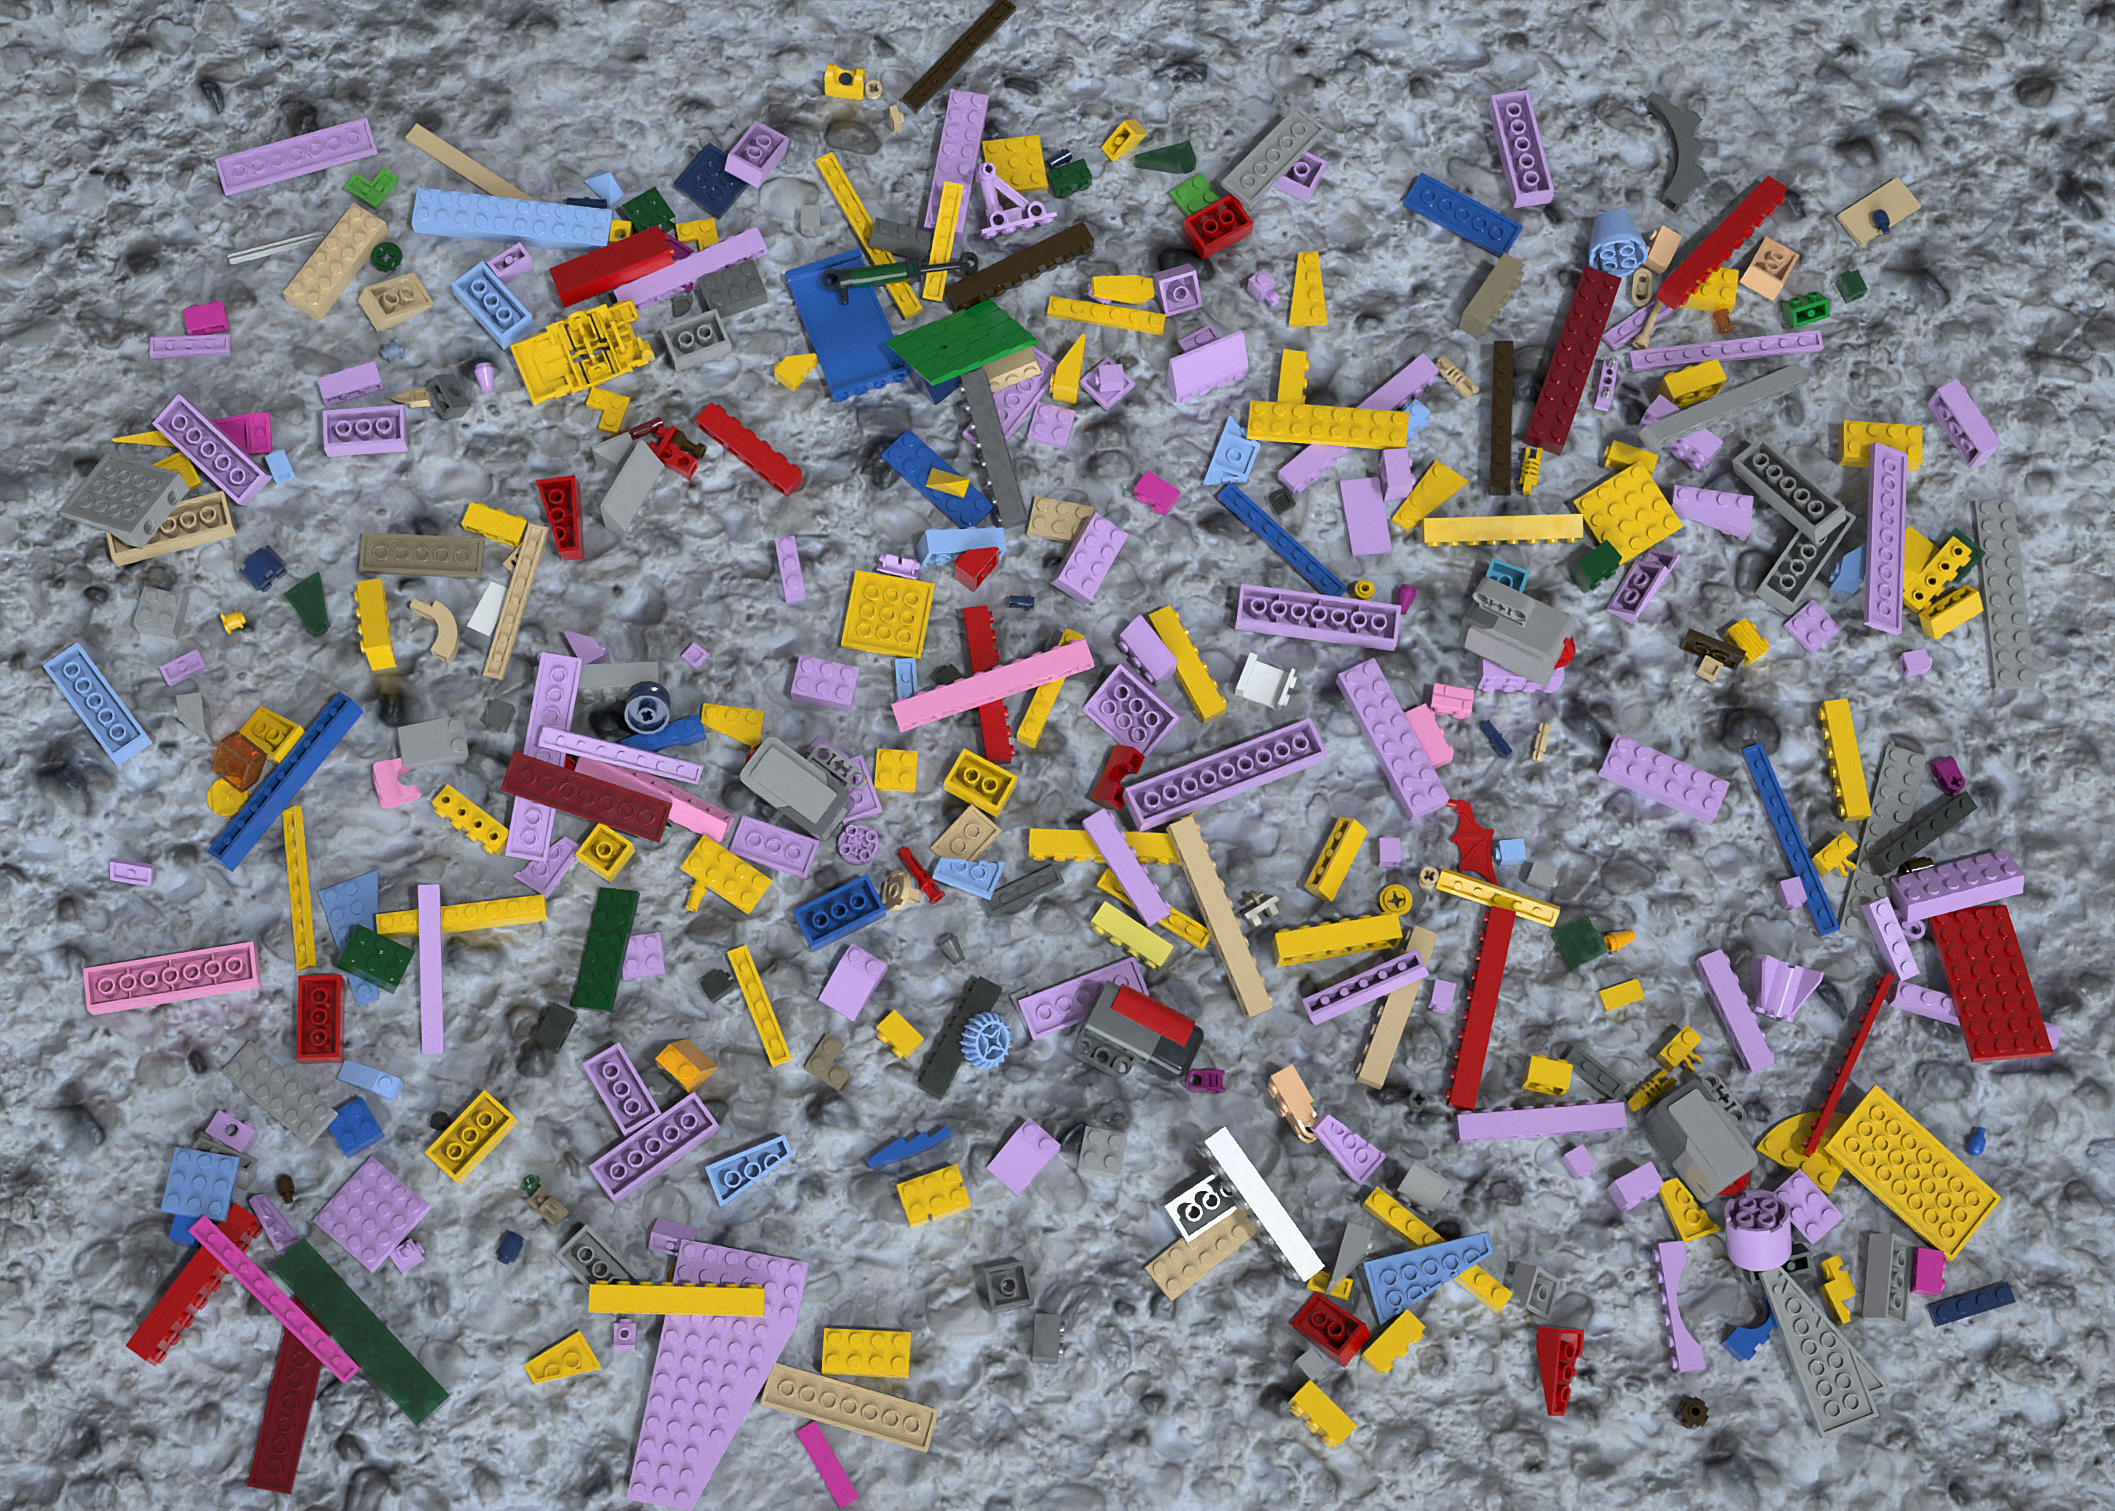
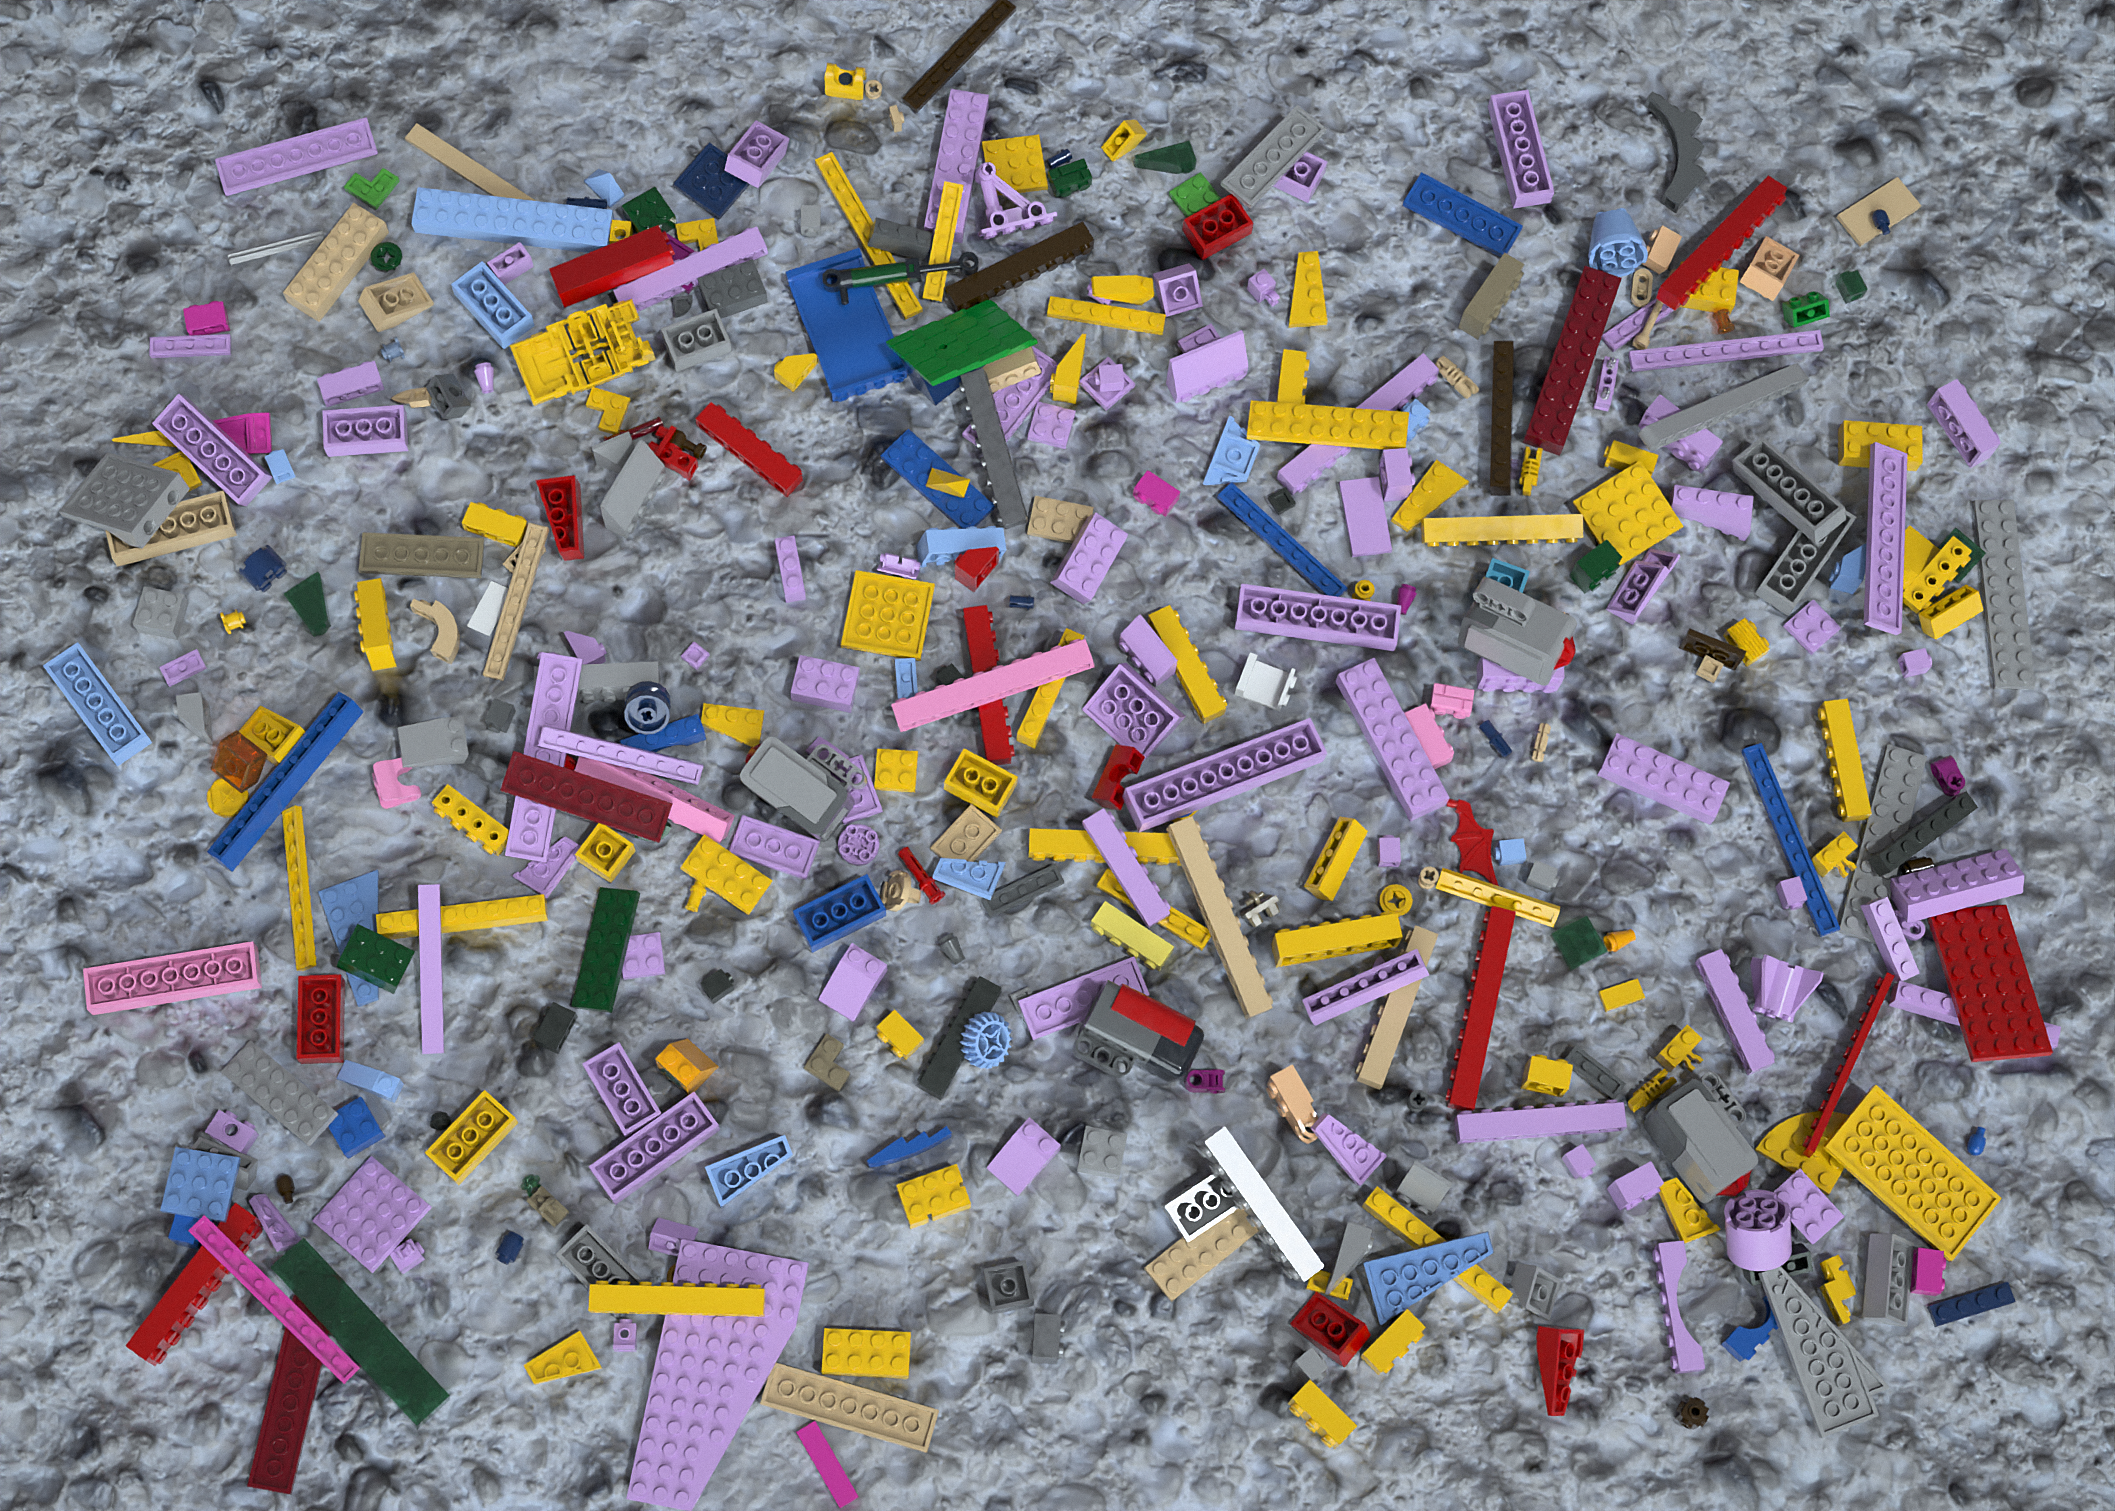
(131, 872): lavender plate -> none
(759, 1006): yellow plate -> none
(1442, 996): lavender brick -> none
(1693, 383): yellow brick -> none

